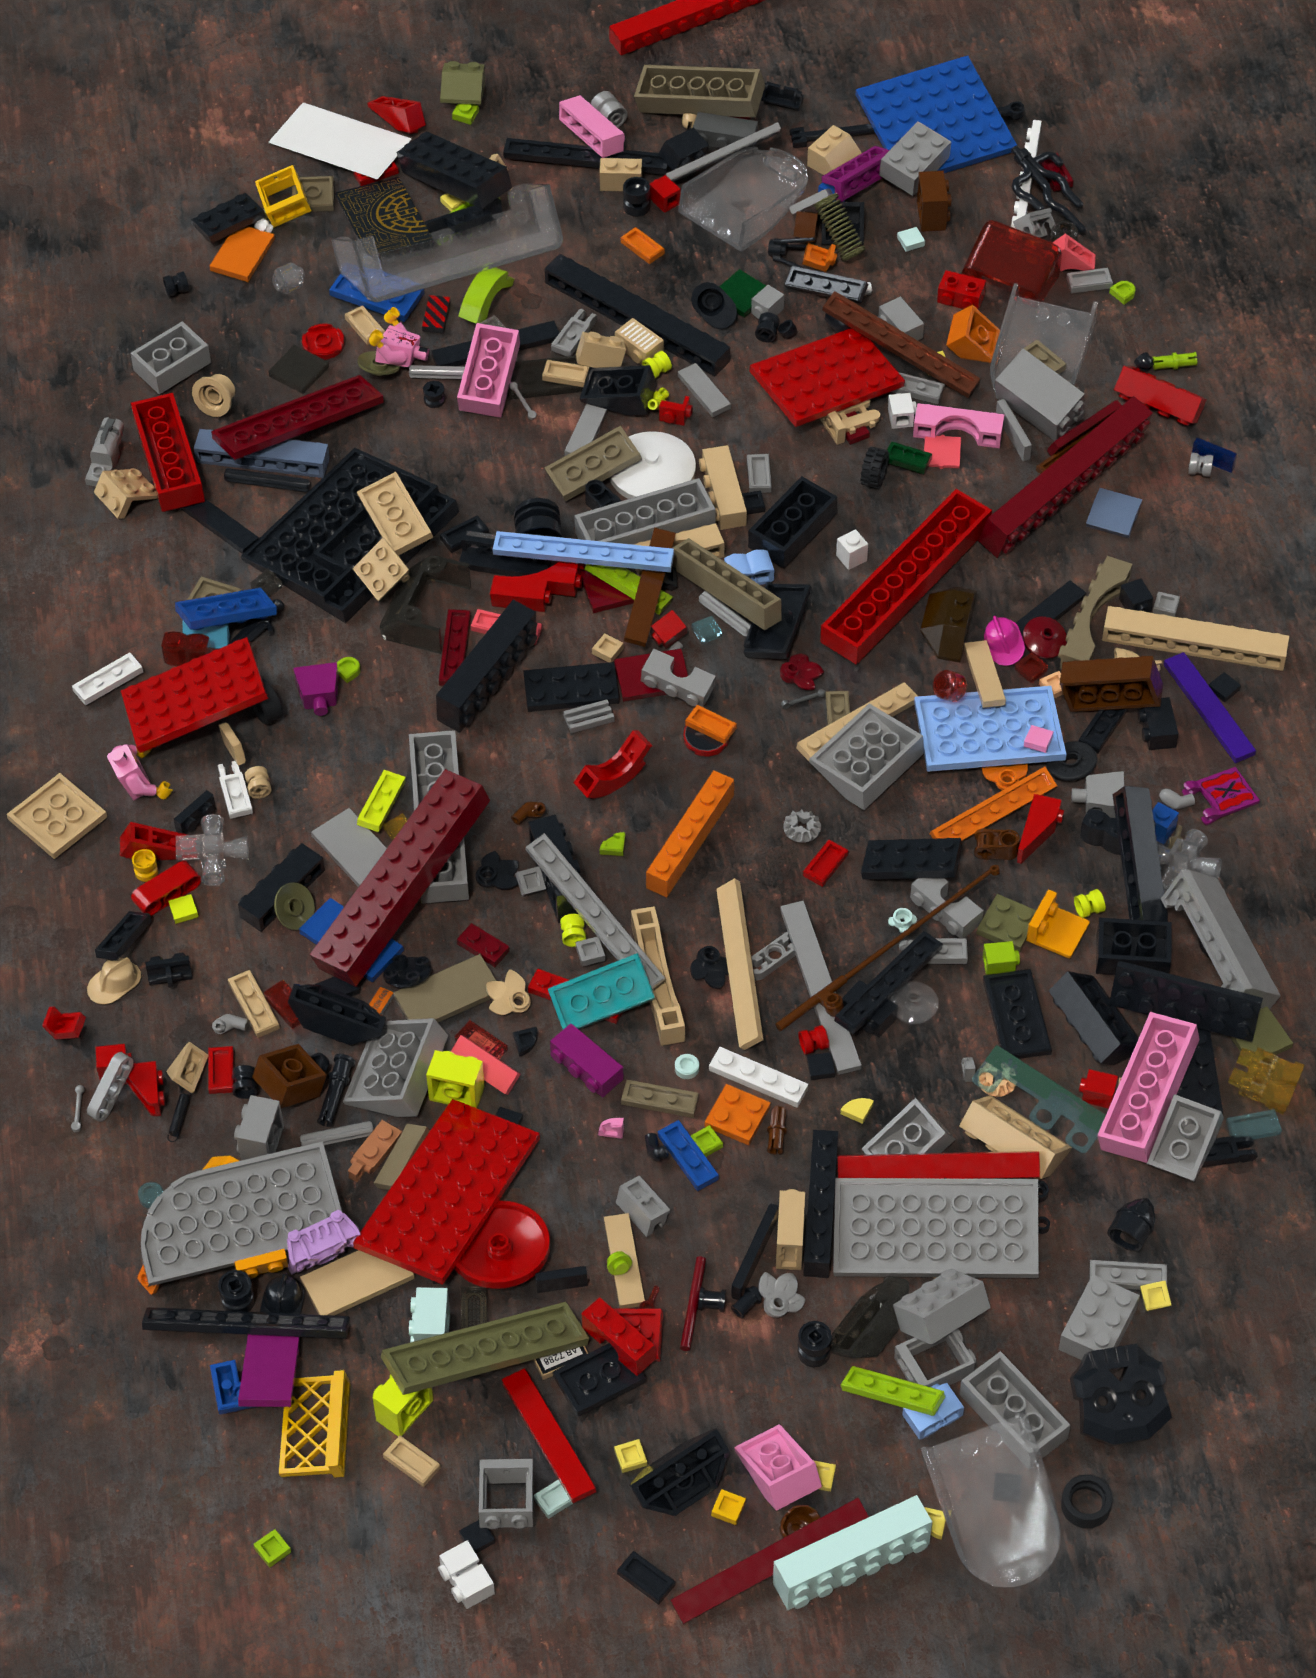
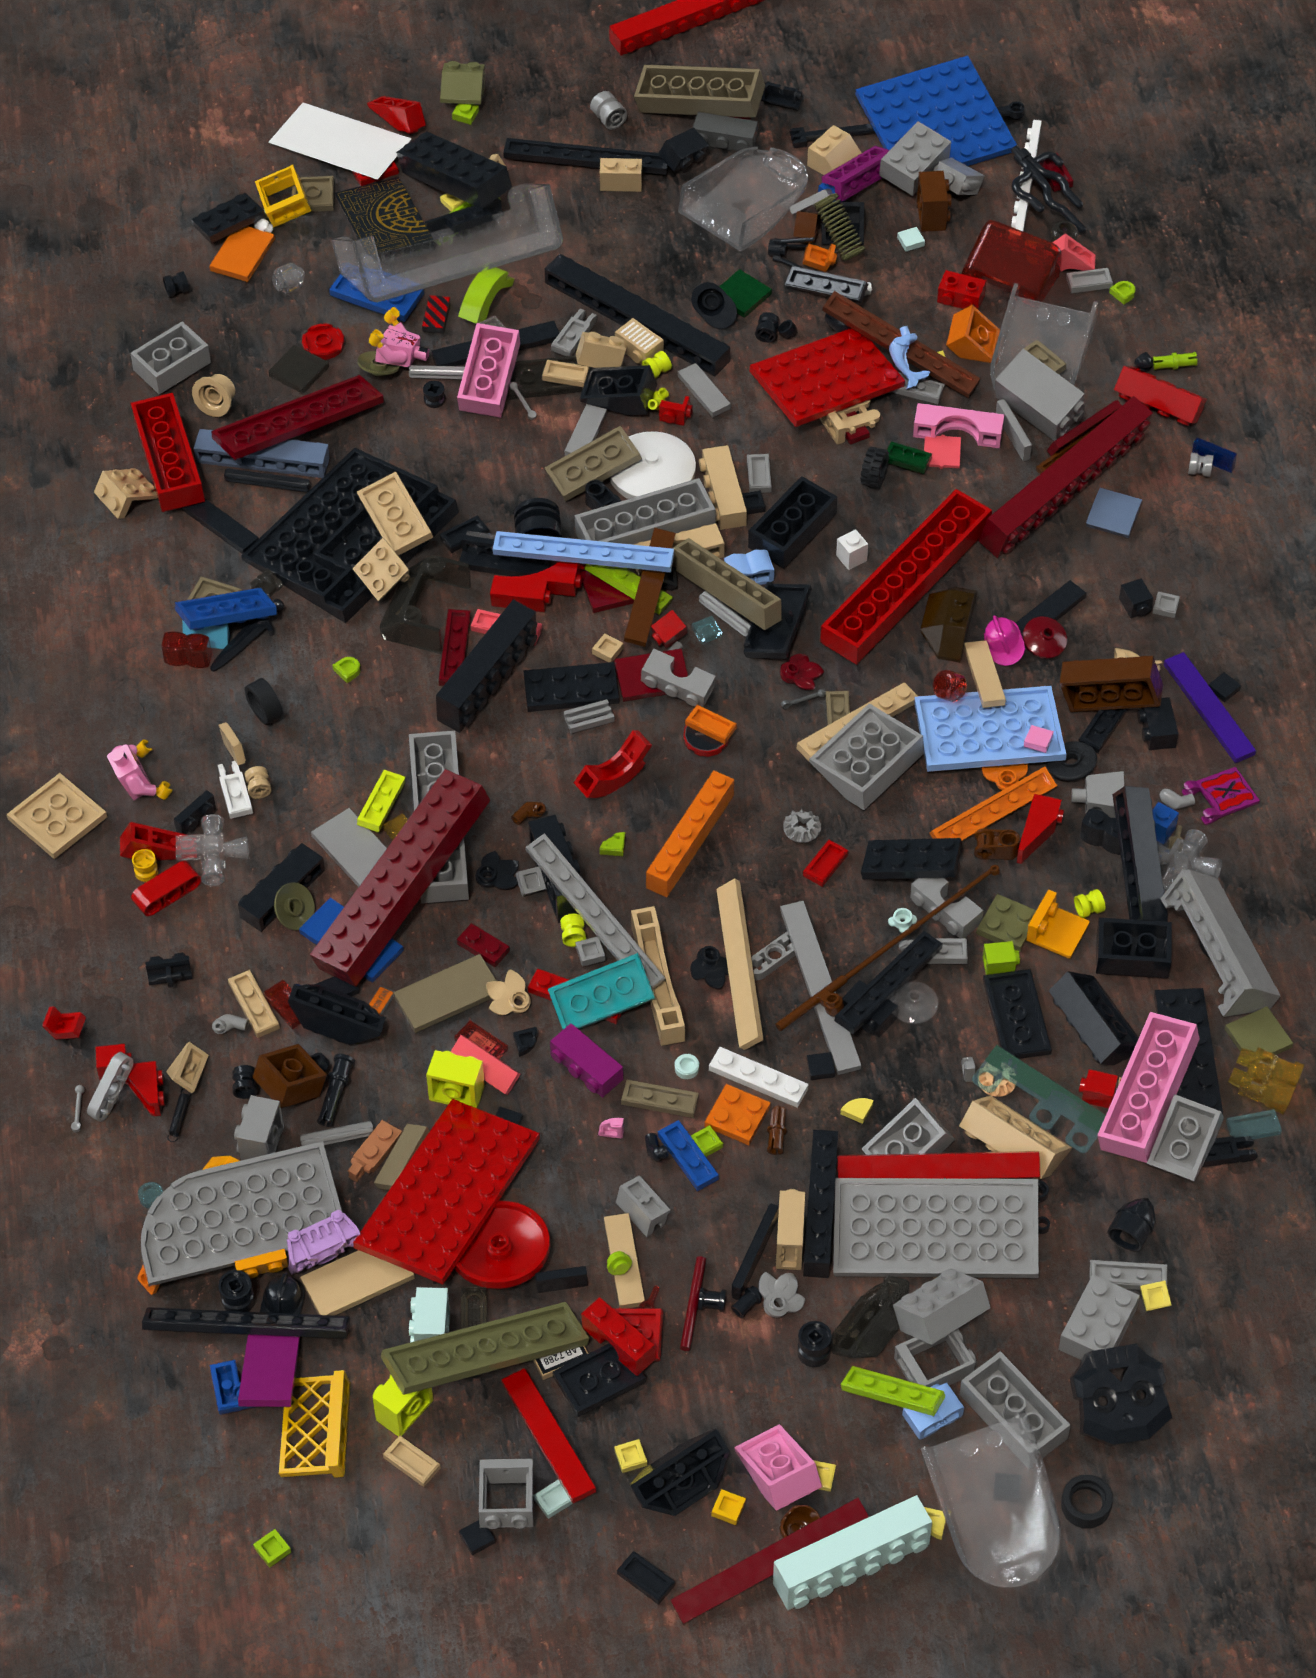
(105, 449): light grey plate -> none
(107, 678): white plate -> none
(113, 981): tan piece -> none
(123, 935): black plate -> none
(183, 908): neon yellow tile -> none
(193, 694): red plate -> none
(220, 1069): red tile -> none
(317, 686): magenta torso -> none
(362, 323): tan tile -> none
(395, 1068): light grey slope -> none
(407, 971): black dish -> none
(469, 1579): white piece -> none
(591, 126): bright pink brick -> none
(636, 196): black wheel -> none
(642, 245): orange tile -> none
(665, 193): red brick -> none
(688, 120): tan hinge -> none
(724, 152): light grey tile -> none
(767, 301): light grey brick -> none
(813, 1039): red wheel -> none
(898, 351): none -> light blue animal
(901, 410): white brick -> none
(902, 317): light grey brick -> none
(961, 178): none -> light grey torso
(1031, 667): clear red plate -> none
(1034, 222): light grey hinge -> none
(1052, 680): light nougat tile -> none
(1102, 590): dark tan arch -> none
(1186, 999): black plate -> none
(1195, 638): tan brick -> none

